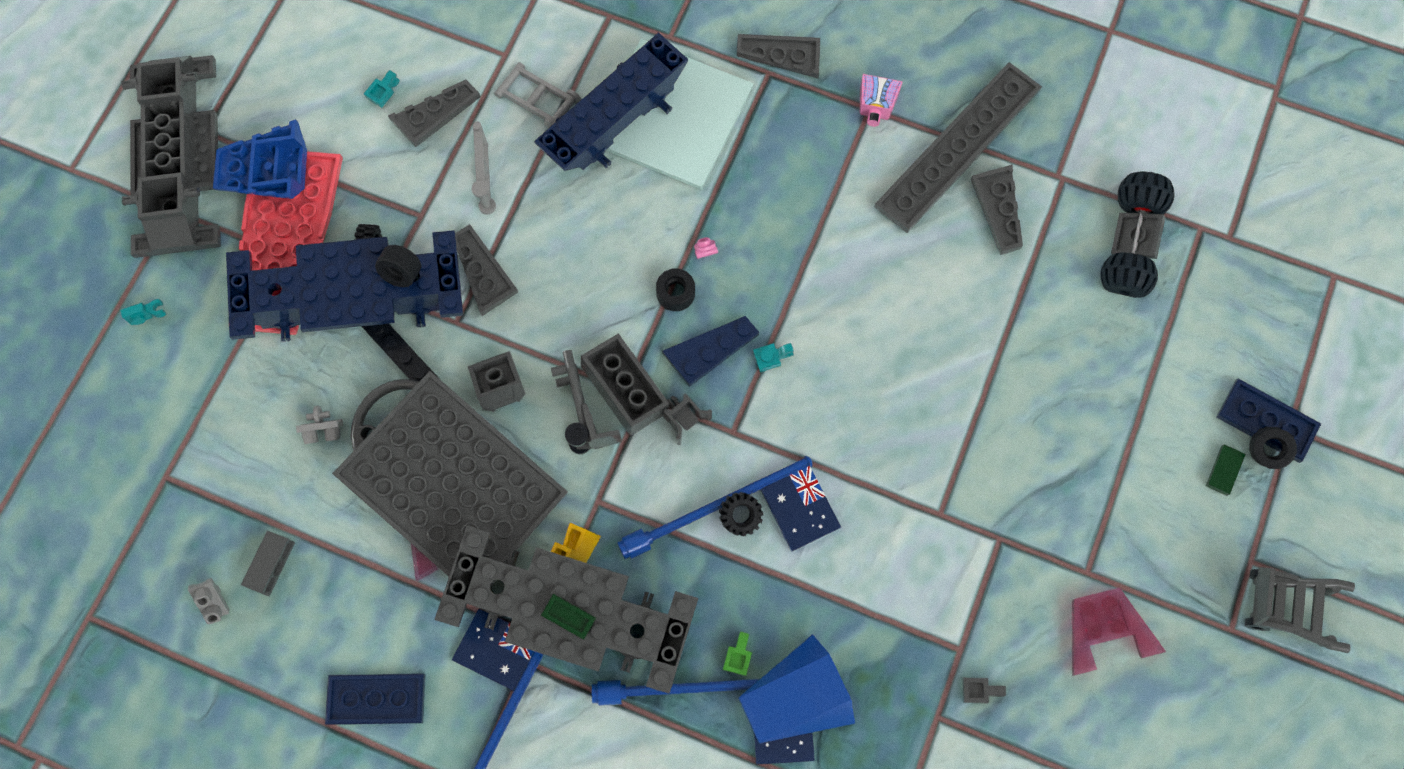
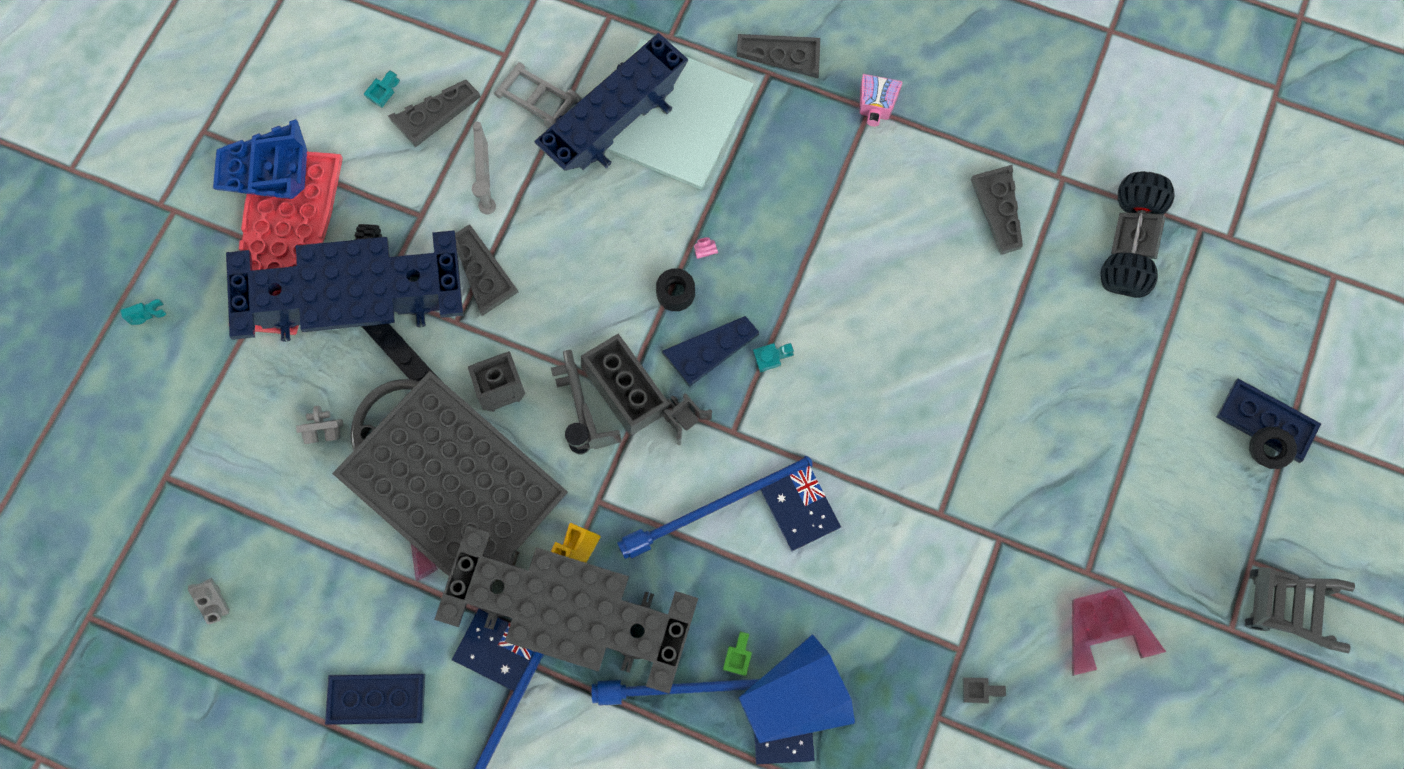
(171, 156): dark grey piece -> none
(268, 563): dark grey piece -> none
(398, 266): black tyre -> none
(568, 616): dark green tile -> none
(754, 514): black tyre -> none
(957, 147): dark grey plate -> none
(1225, 470): dark green tile -> none

